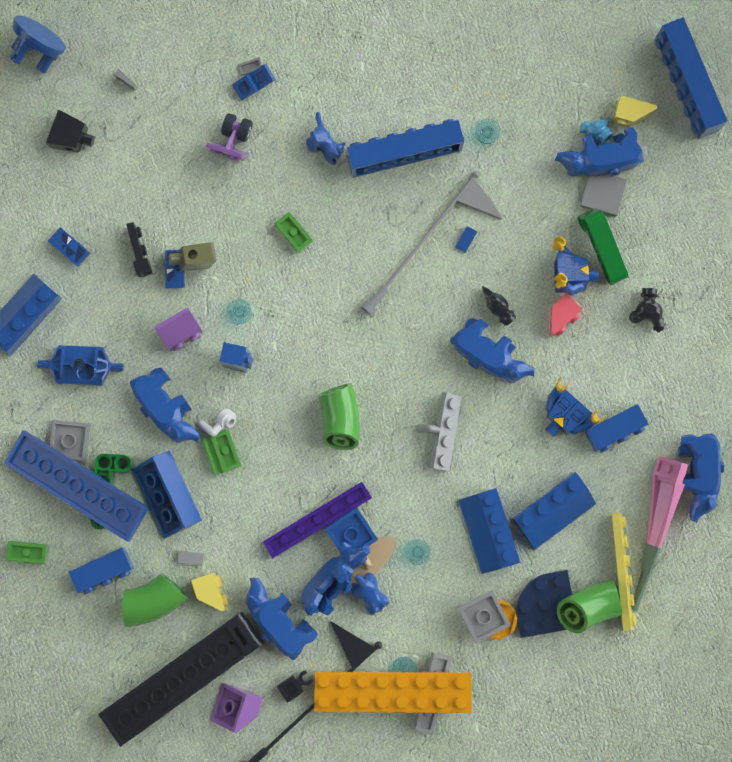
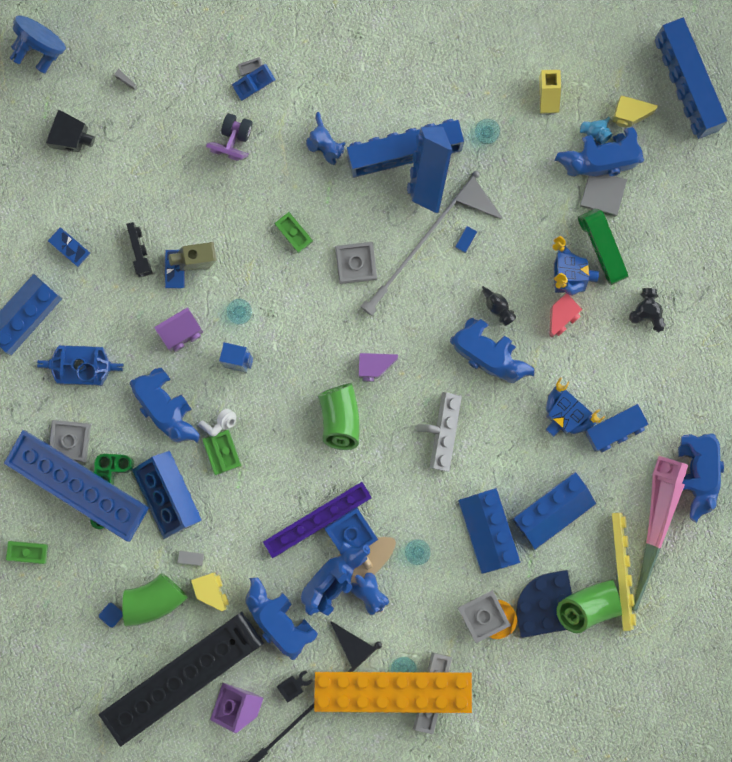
(101, 571): blue brick -> none
(111, 615): none -> blue piece
(356, 262): none -> light grey tile
(374, 365): none -> medium lavender slope
(429, 168): none -> blue slope
(550, 91): none -> light yellow slope

